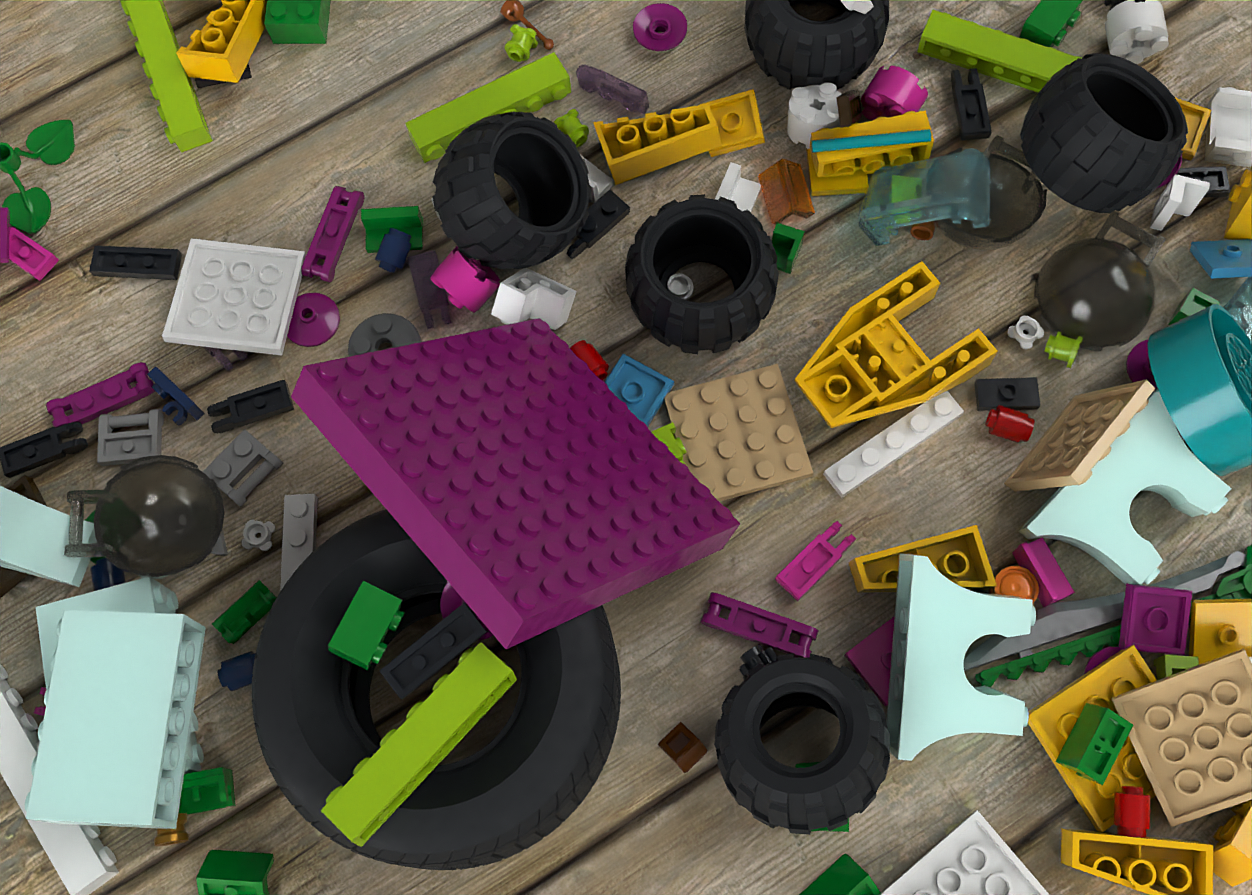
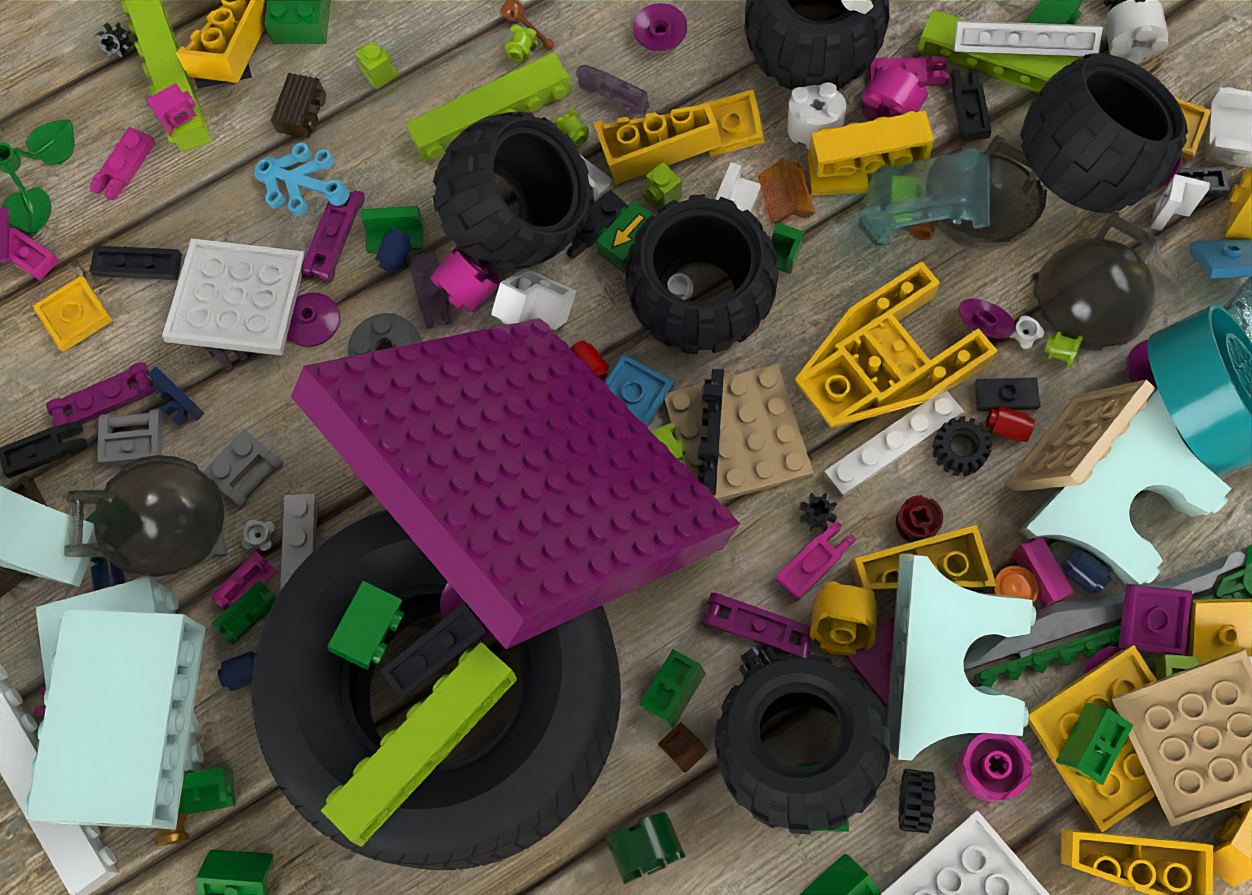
(72, 313): none -> yellow plate
(114, 39): none -> black gear
(122, 163): none -> dark pink hinge
(172, 107): none -> dark pink window
(251, 406): black hinge -> none
(251, 571): none -> dark pink hinge
(272, 170): none -> medium azure plant
(298, 105): none -> dark brown brick
(376, 64): none -> lime brick
(616, 240): none -> green brick
(645, 847): none -> dark green brick
(662, 186): none -> lime brick
(673, 688): none -> green hinge
(709, 446): none -> black hinge
(826, 515): none -> black gear
(844, 618): none -> yellow brick
(849, 108): dark brown tile -> none
(871, 140): teal bar -> none
(916, 66): none -> dark pink hinge
(916, 801): none -> black tyre
(919, 518): none -> dark red wheel
(966, 429): none -> black tyre
(987, 317): none -> magenta dish
(1010, 776): none -> dark pink brick
(1027, 38): none -> white plate
(1086, 570): none -> dark blue brick
(1132, 811): red brick -> none
(1192, 303): green panel -> none

